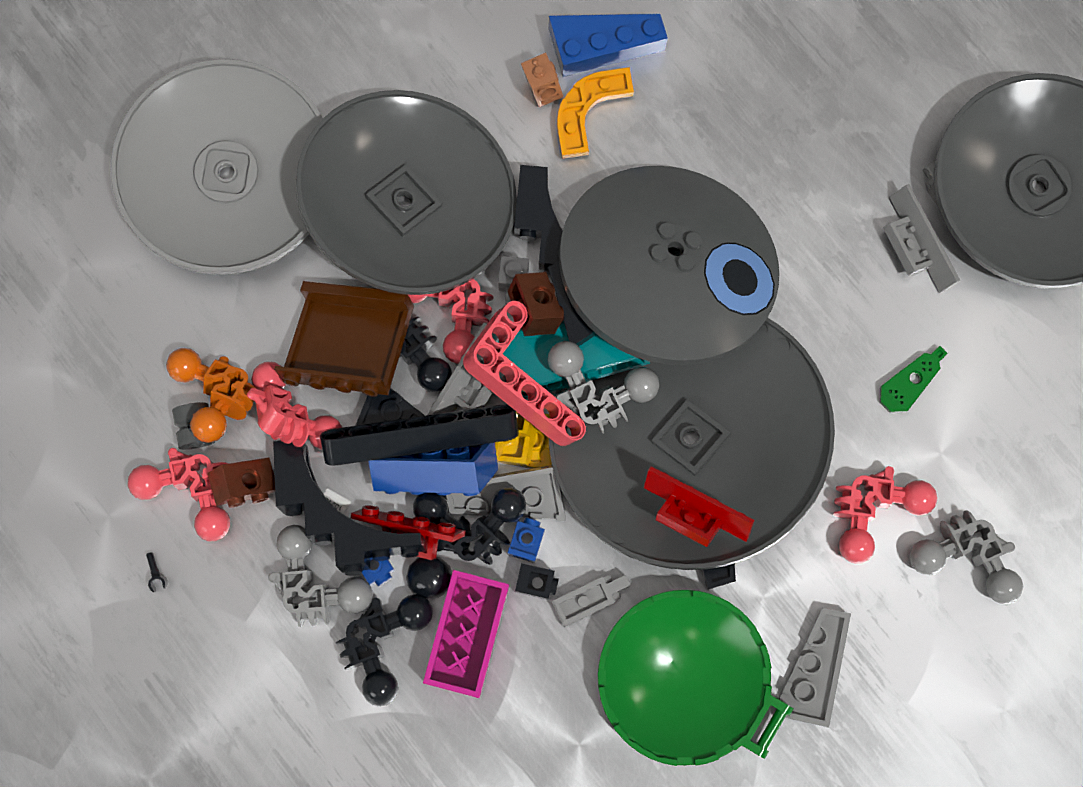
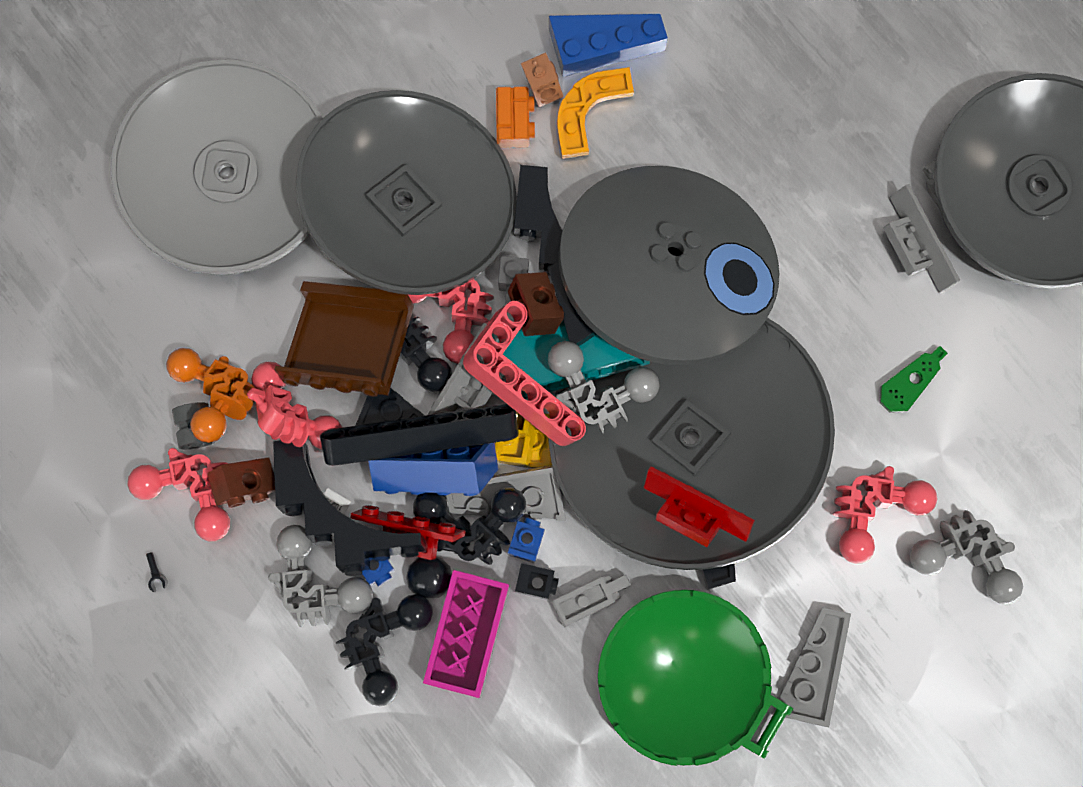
(513, 117): none -> orange brick

